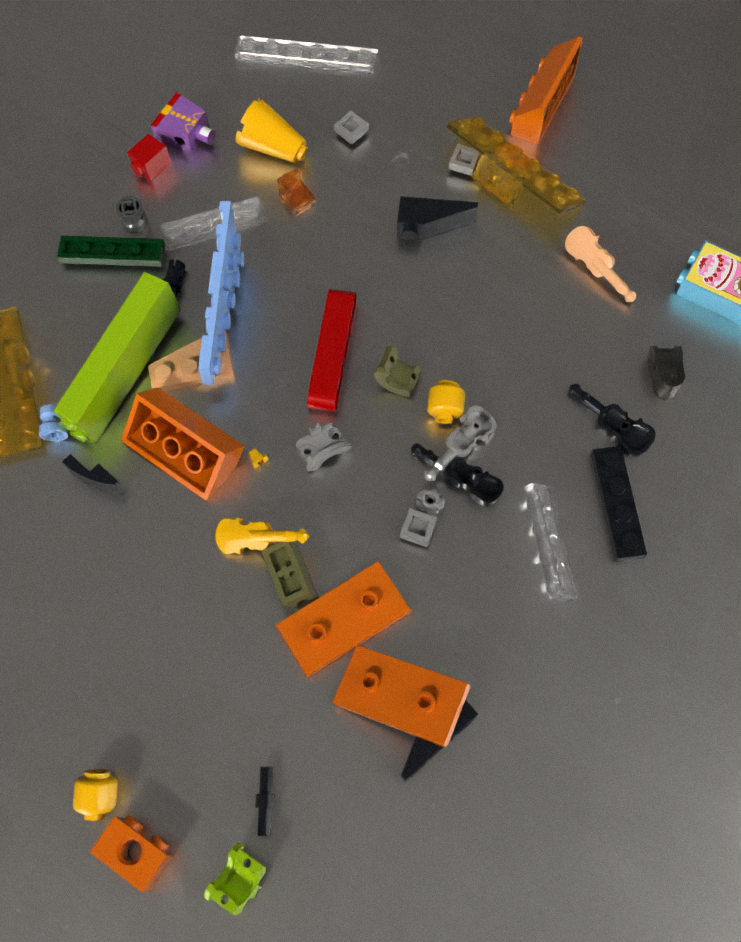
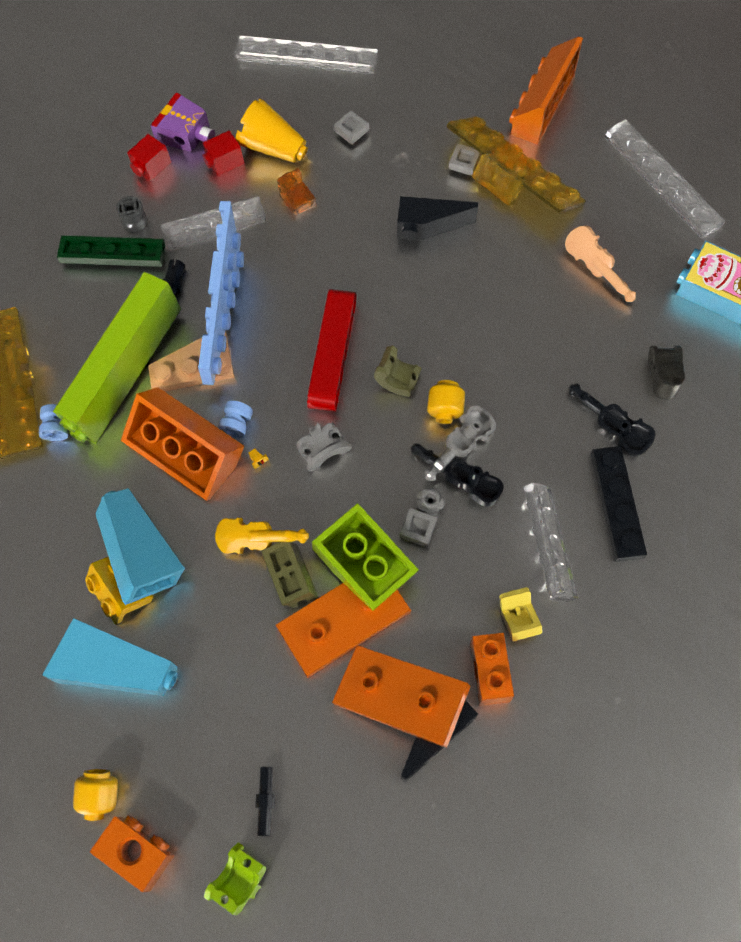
(96, 478): black slope -> none
(102, 583): none -> yellow bracket
(107, 662): none -> medium azure slope
(135, 548): none -> medium azure slope
(222, 153): none -> red brick
(235, 419): none -> light blue wheel
(363, 557): none -> lime slope
(491, 669): none -> orange brick
(519, 614): none -> light yellow bracket
(664, 179): none -> clear plate

